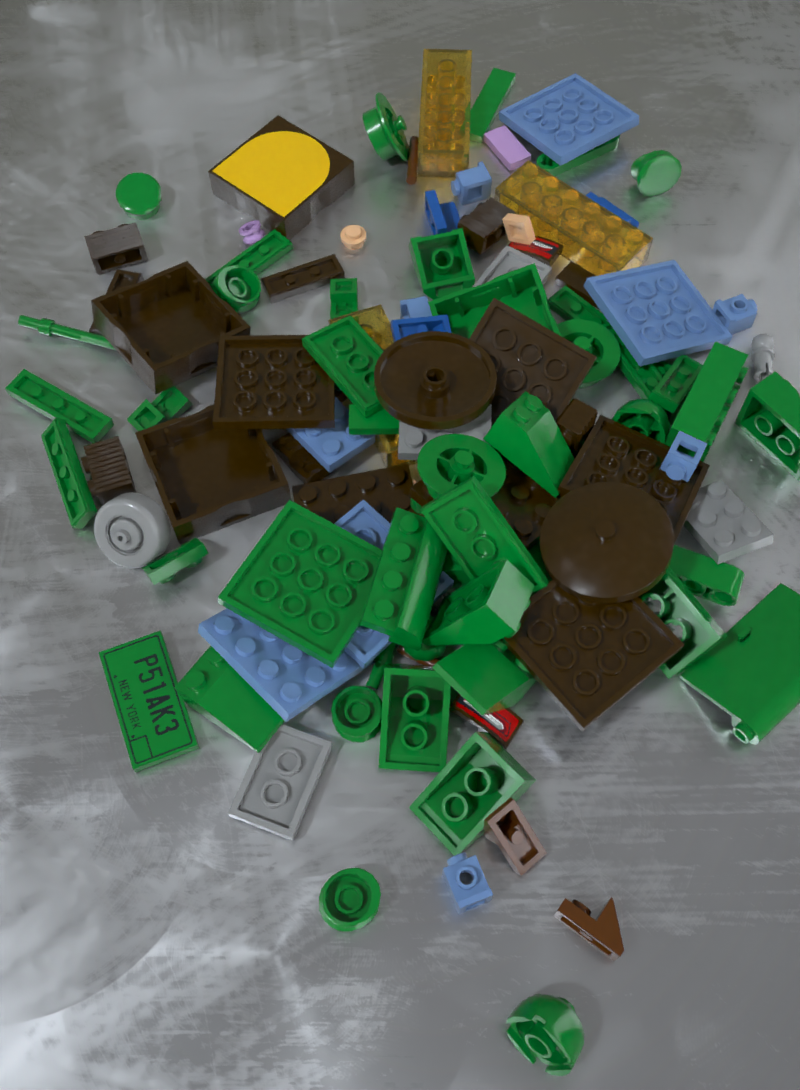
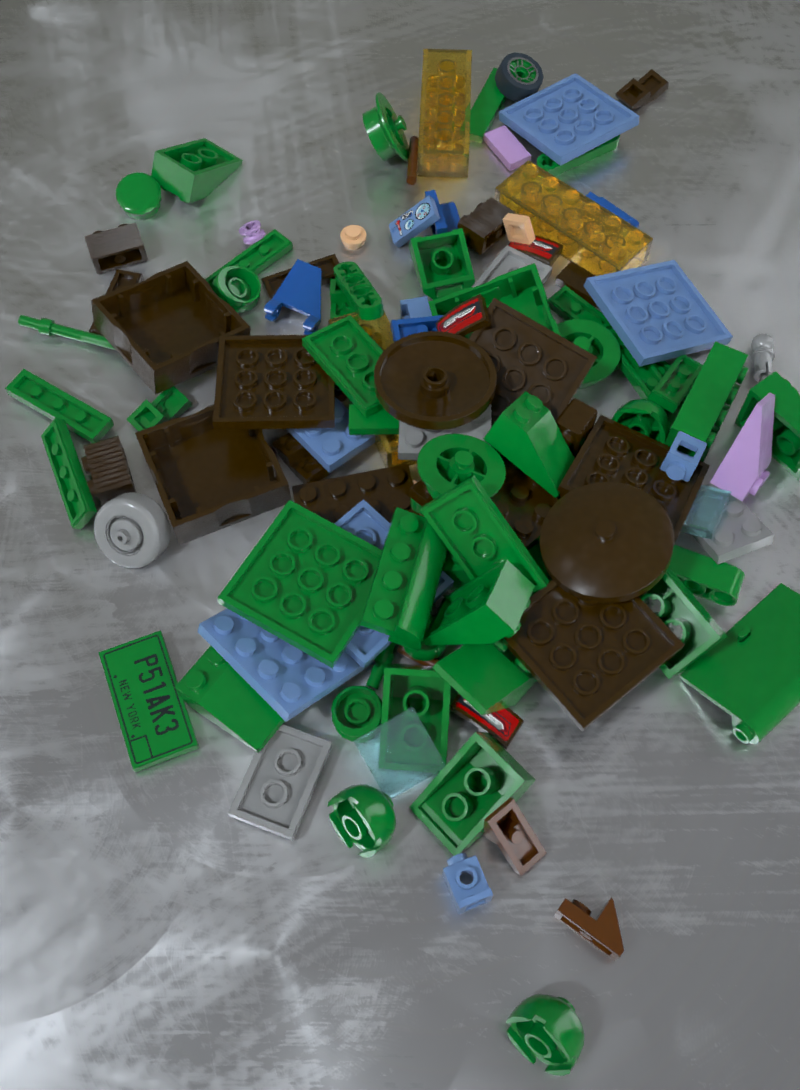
(186, 556): green plate -> none
(193, 169): none -> green slope
(282, 177): tile -> none
(299, 293): none -> blue flag
(349, 899): green piece -> none
(358, 291): none -> green beam
(363, 818): none -> green cylinder
(400, 753): none -> clear light blue tile
(414, 221): none -> medium blue tile
(465, 317): none -> slope
(472, 184): medium blue brick -> none
(518, 76): none -> black wheel
(640, 92): none -> dark brown slope
(656, 172): green piece -> none
(706, 511): none -> clear light blue tile
(736, 313): medium blue brick -> none
(746, 462): none -> lavender slope

